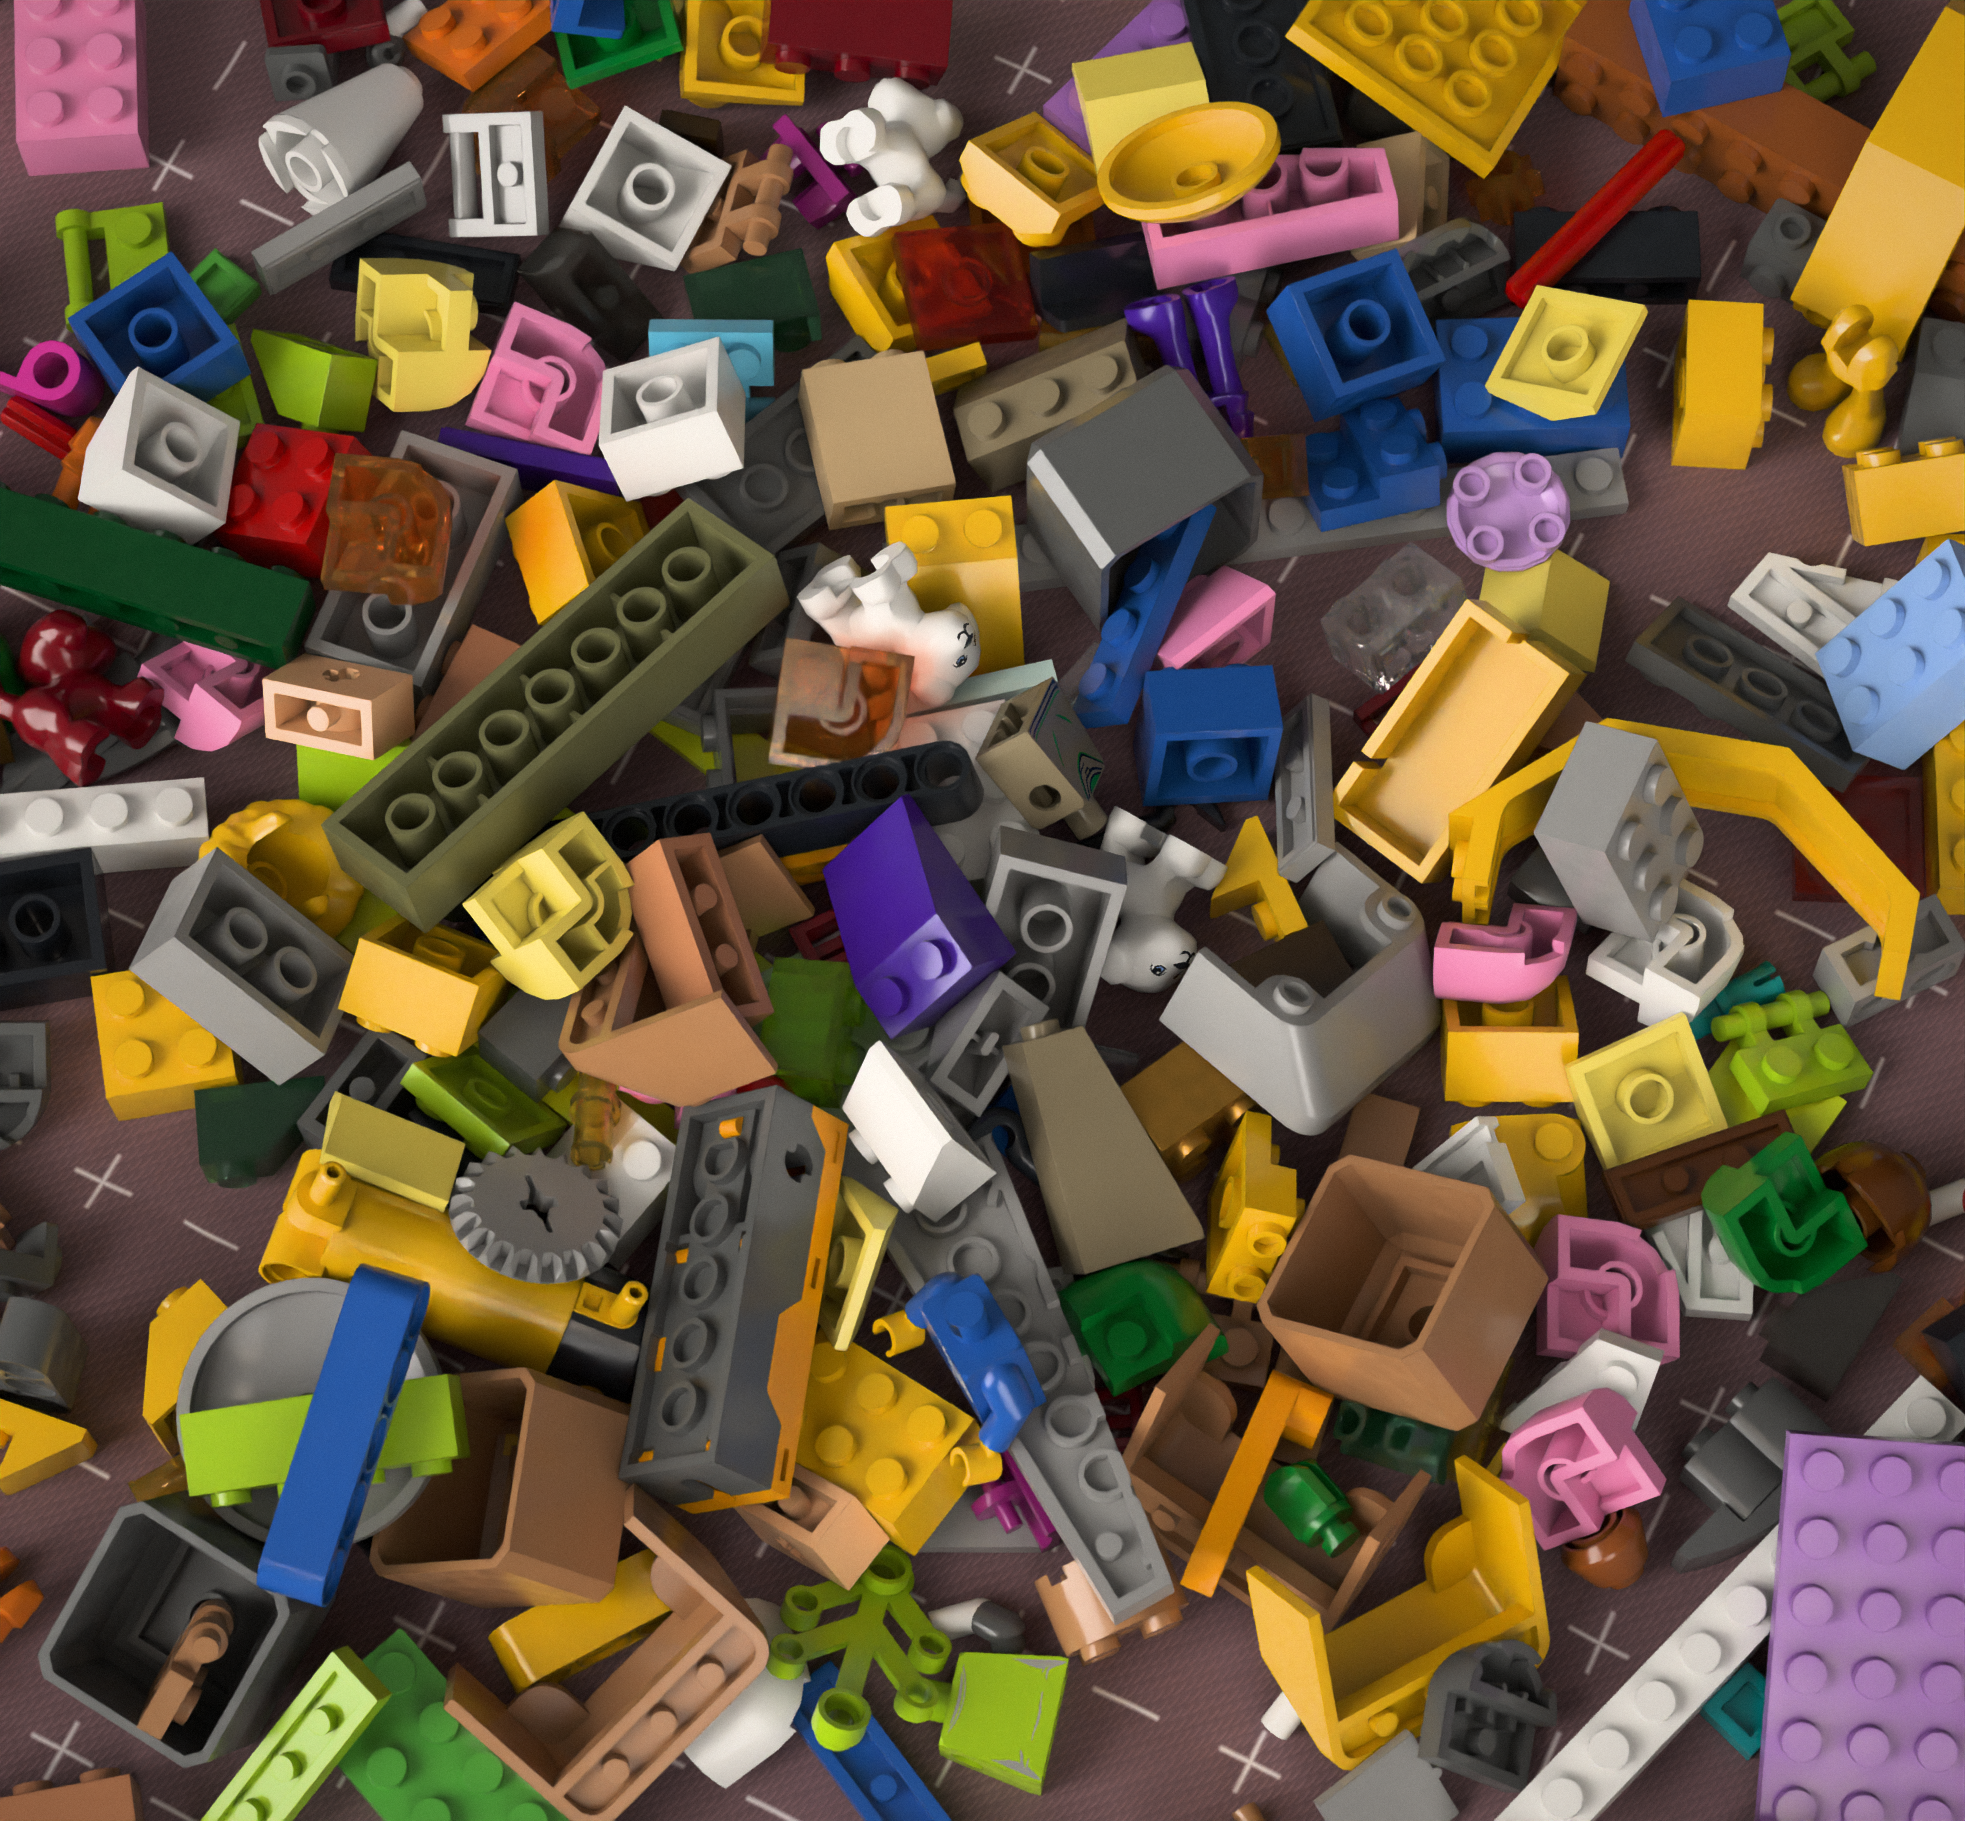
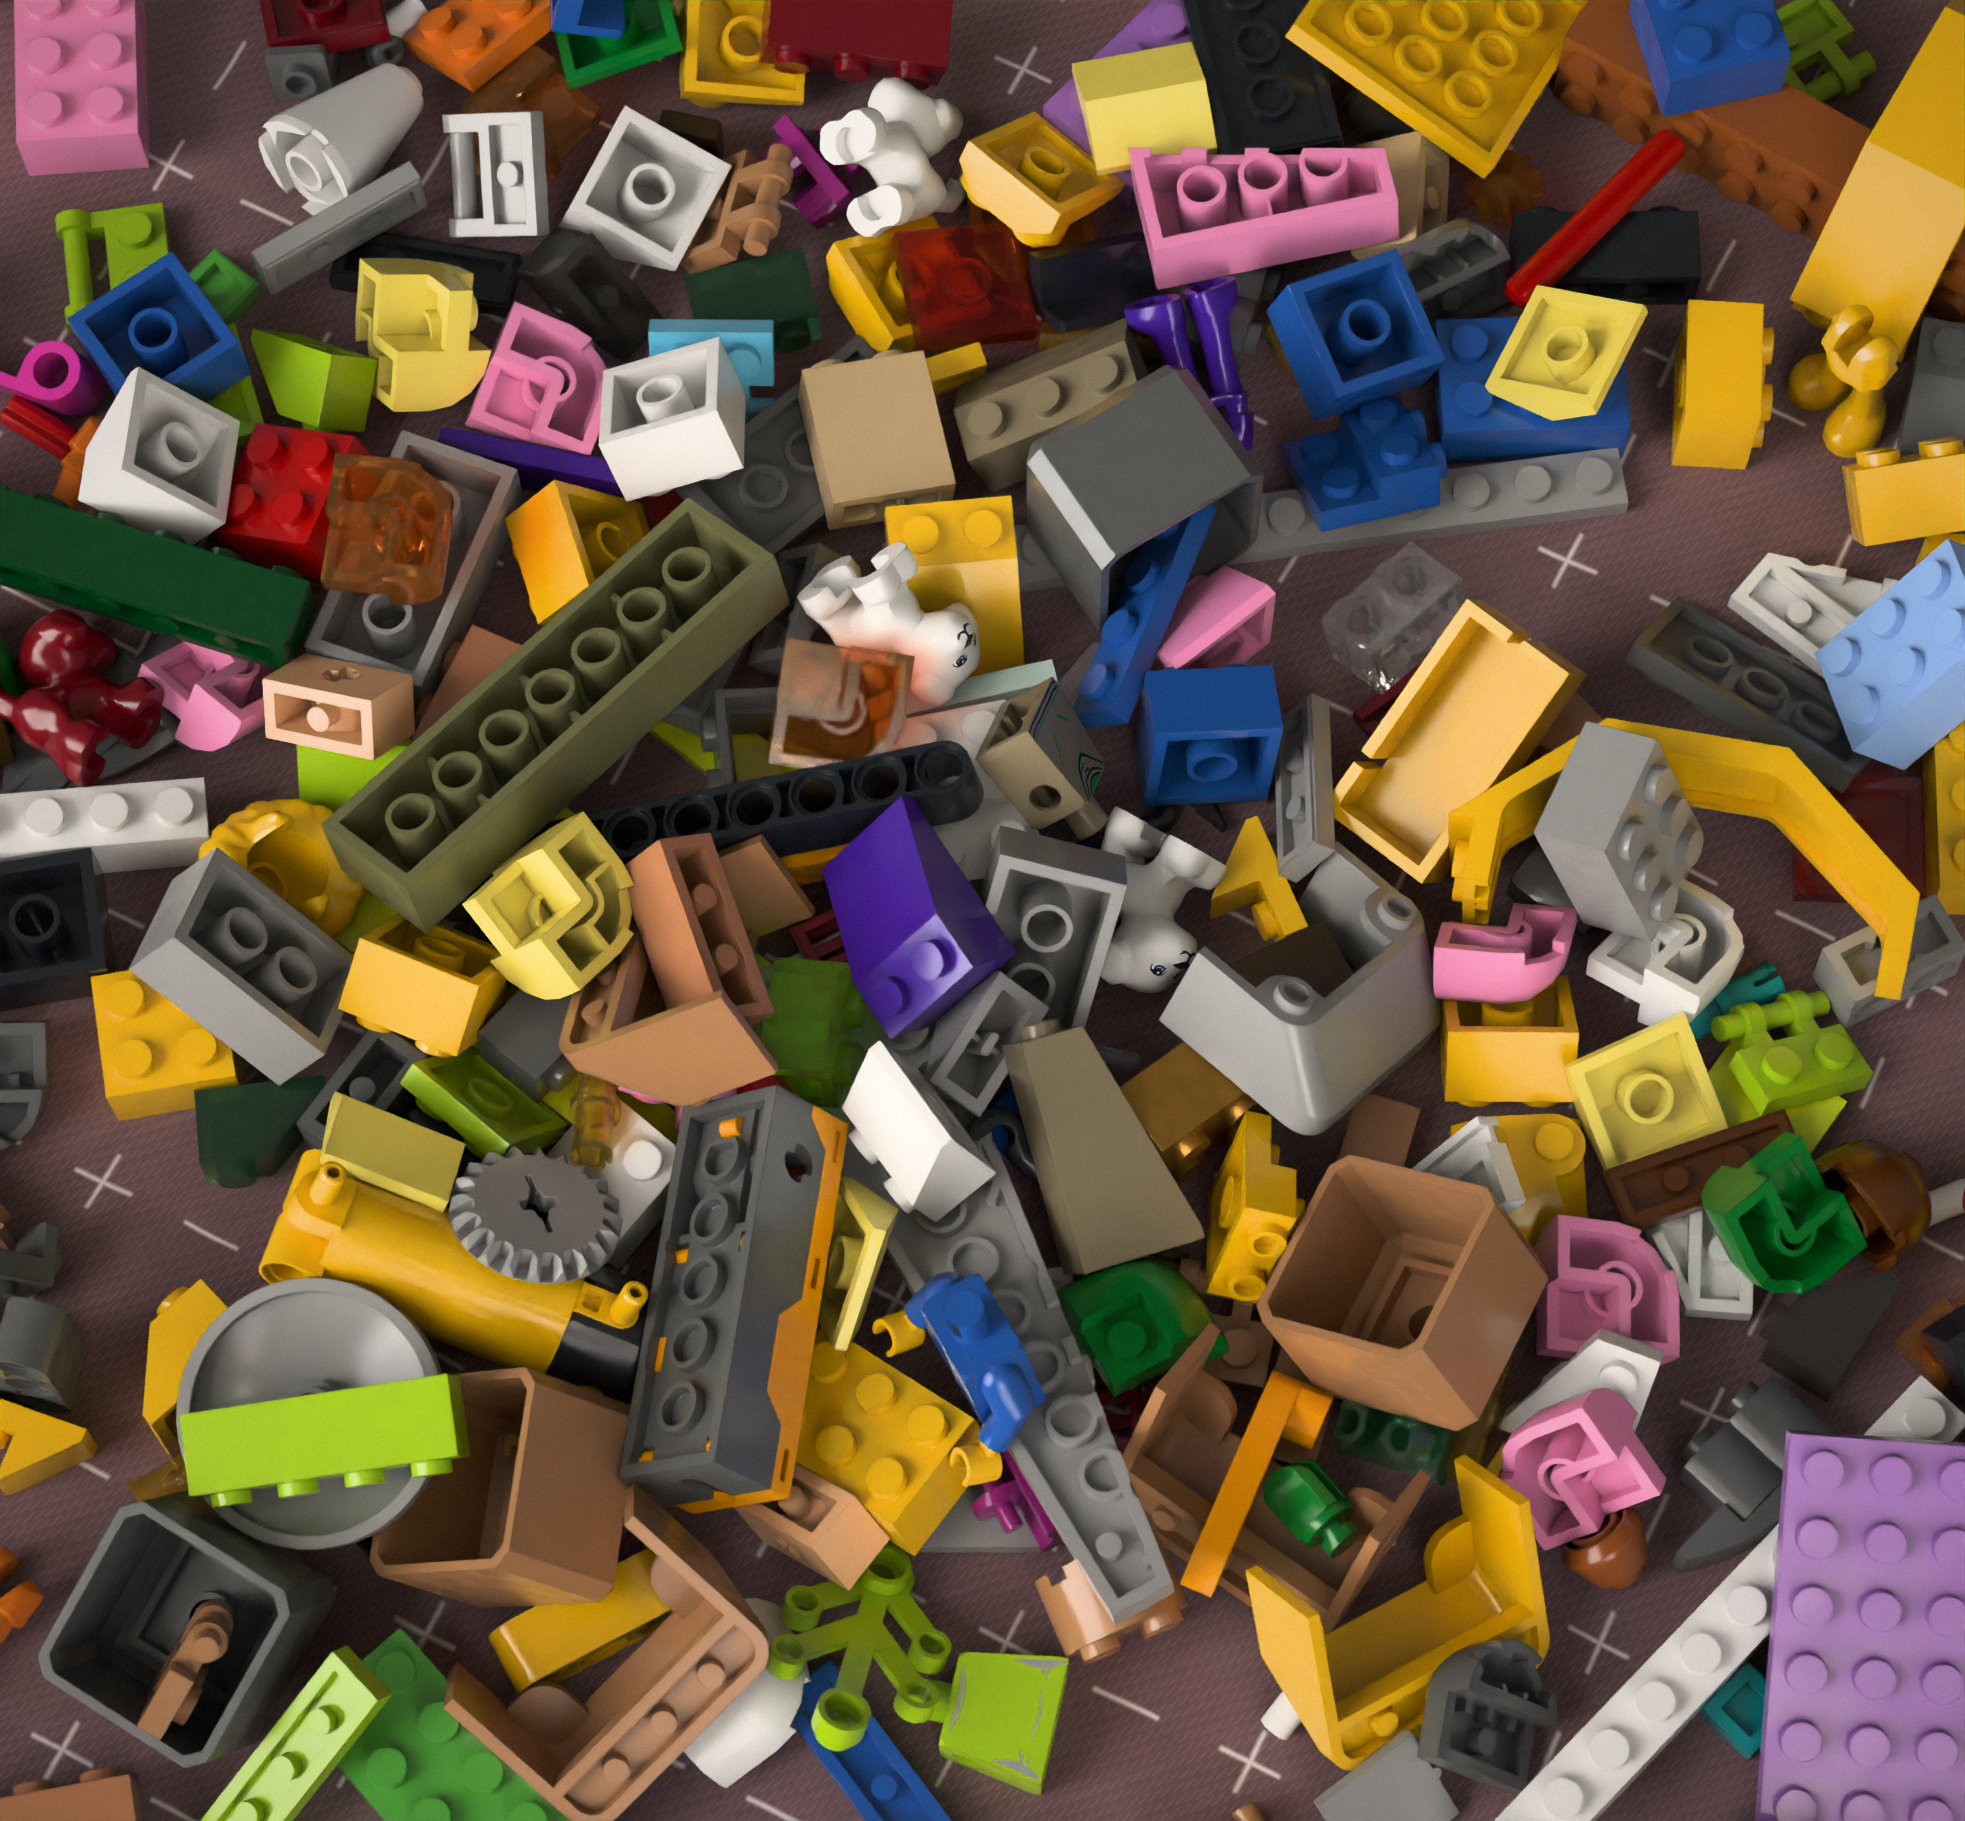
(343, 1435): blue beam -> none
(985, 1620): dark grey arm -> none
(1189, 162): yellow dish -> none
(1282, 462): clear orange plate -> none
(1508, 511): lavender dish -> none
(1555, 603): light yellow slope -> none
(1781, 249): dark grey bracket -> none

